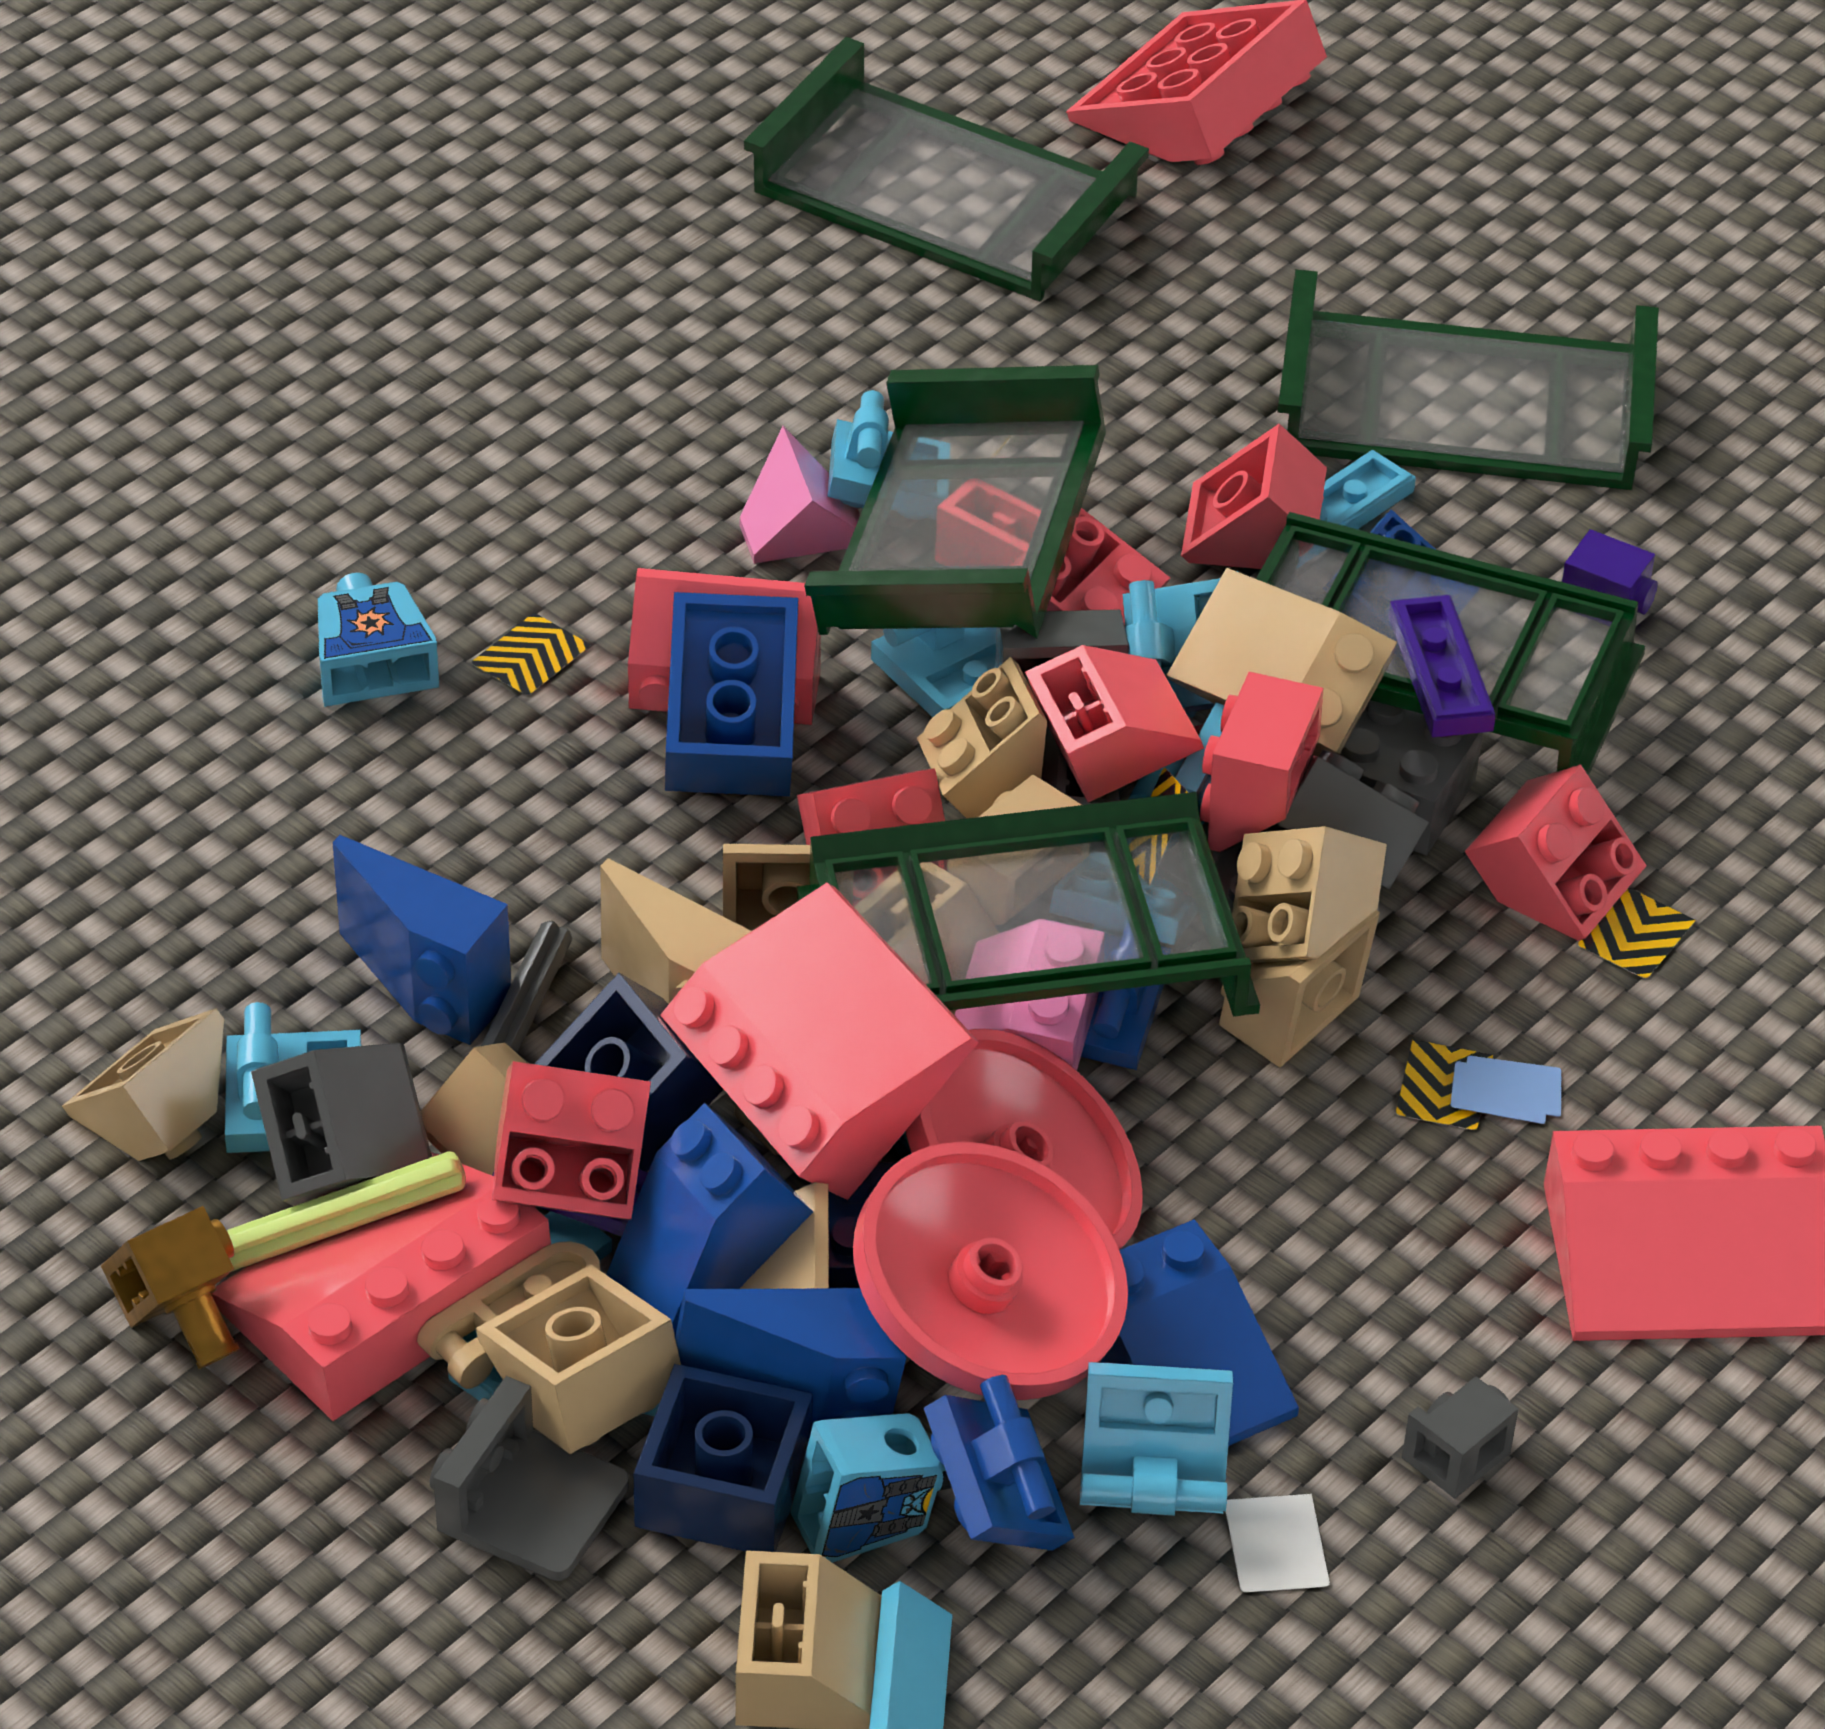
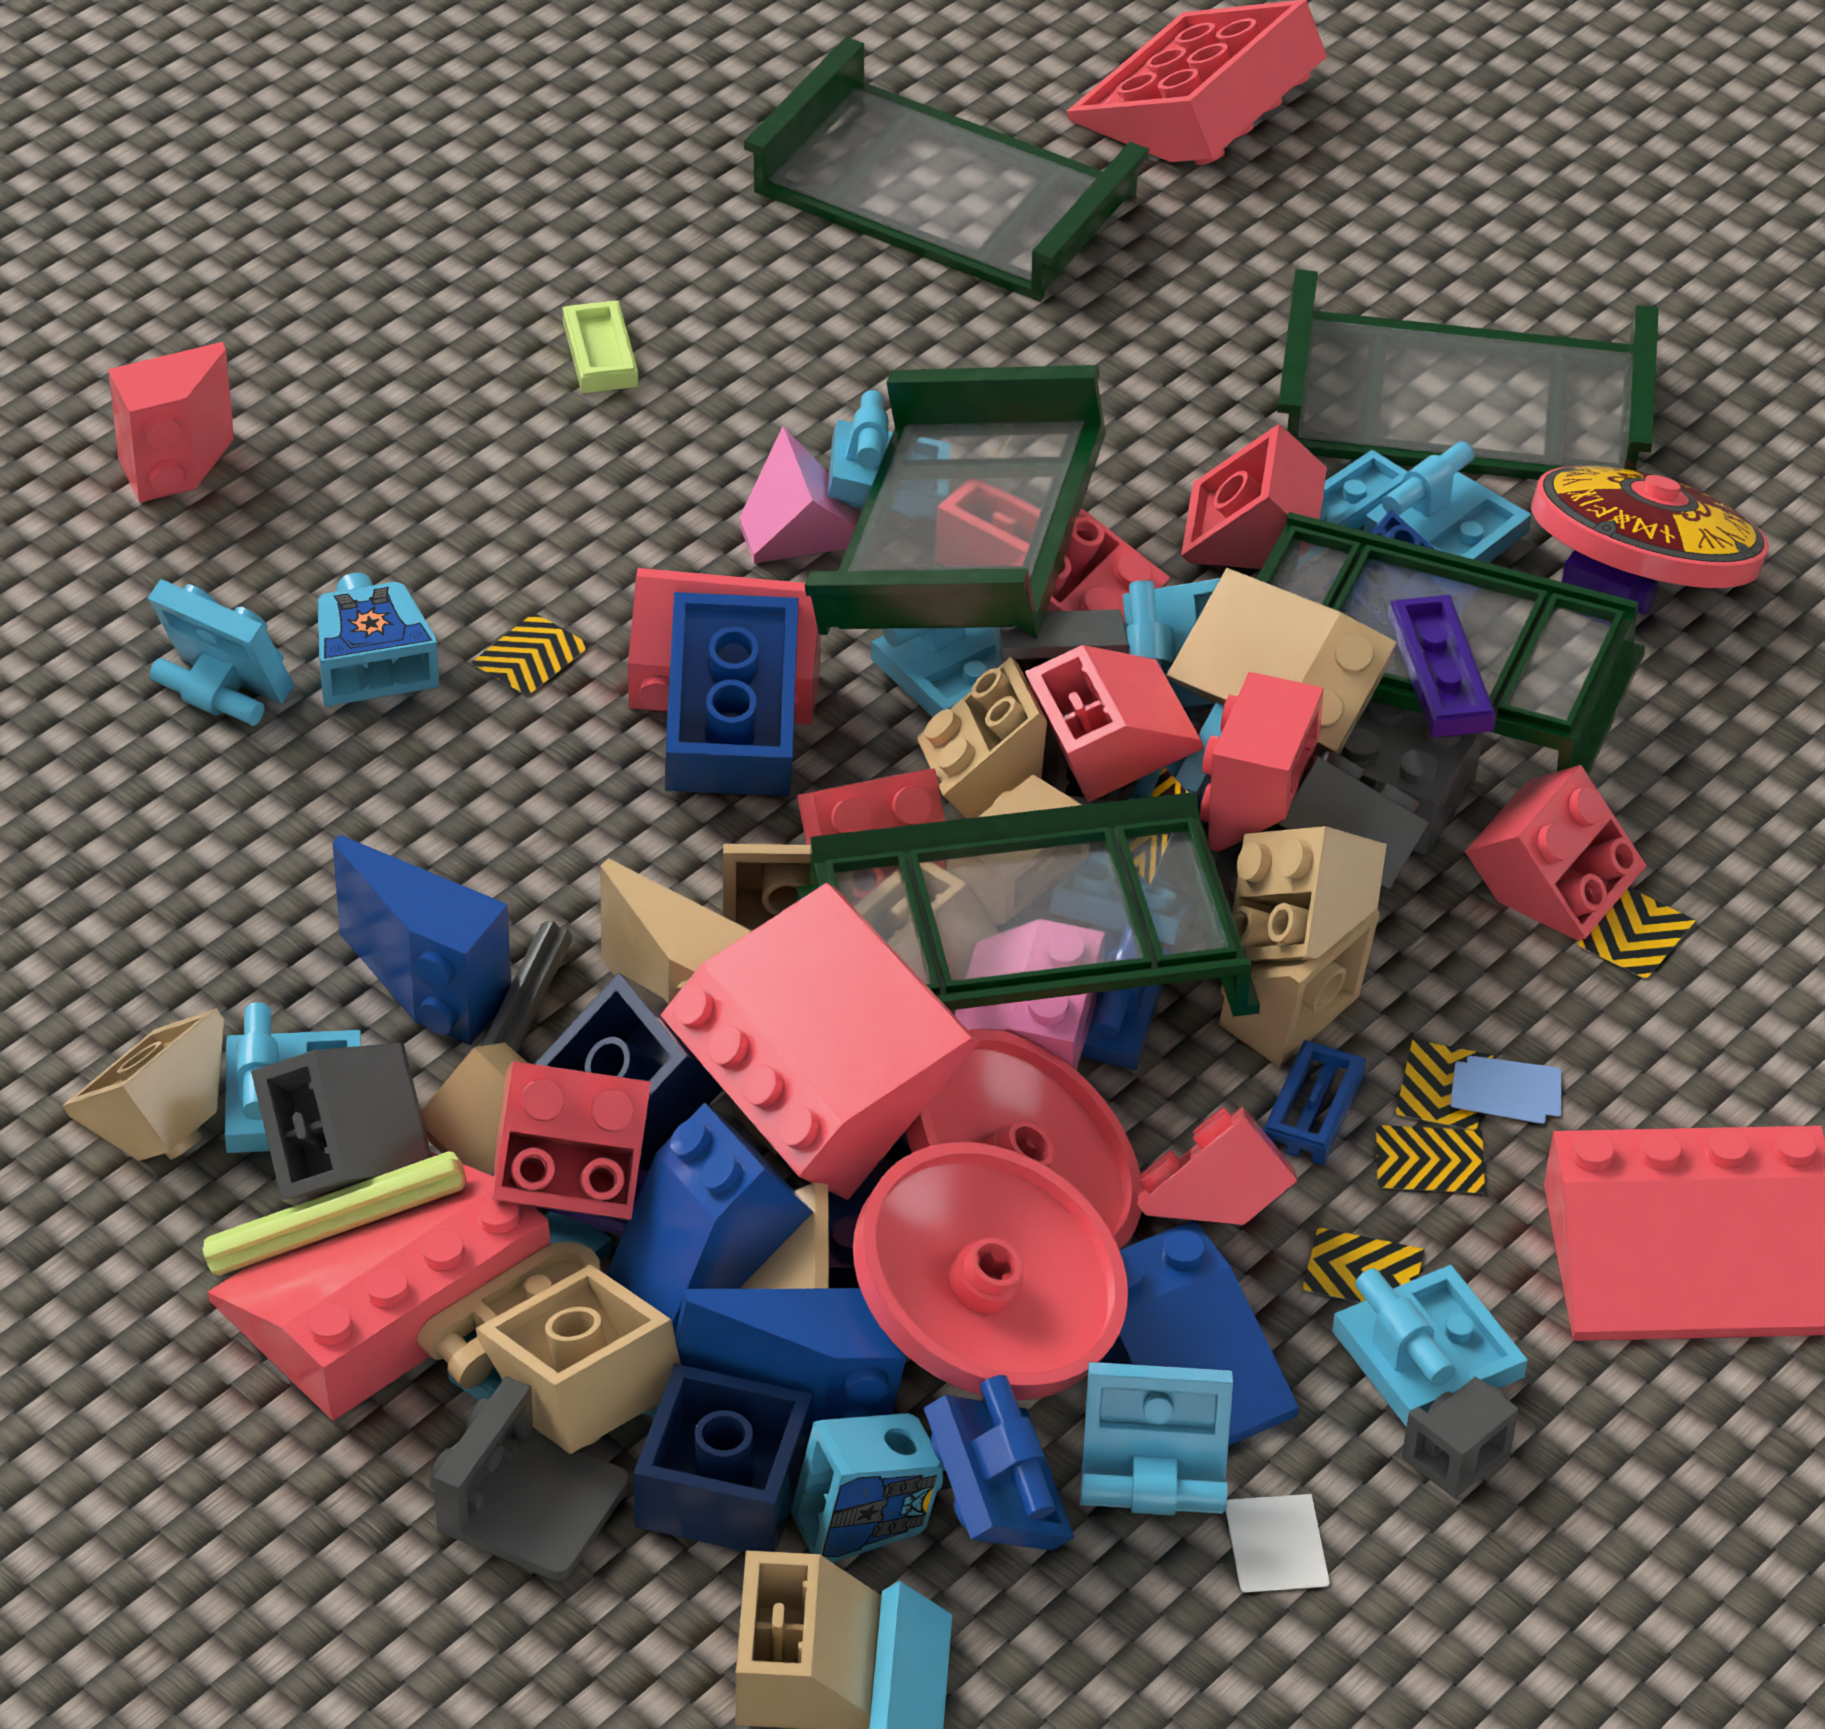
(171, 419): none -> coral slope
(176, 1273): pearl gold brick -> none
(226, 651): none -> medium azure plate
(600, 347): none -> yellowish green tile
(1221, 1178): none -> coral slope
(1300, 1136): none -> blue tile
(1342, 1257): none -> sticker
(1425, 1339): none -> medium azure plate
(1430, 1159): none -> sticker
(1453, 509): none -> medium azure plate
(1649, 526): none -> dish

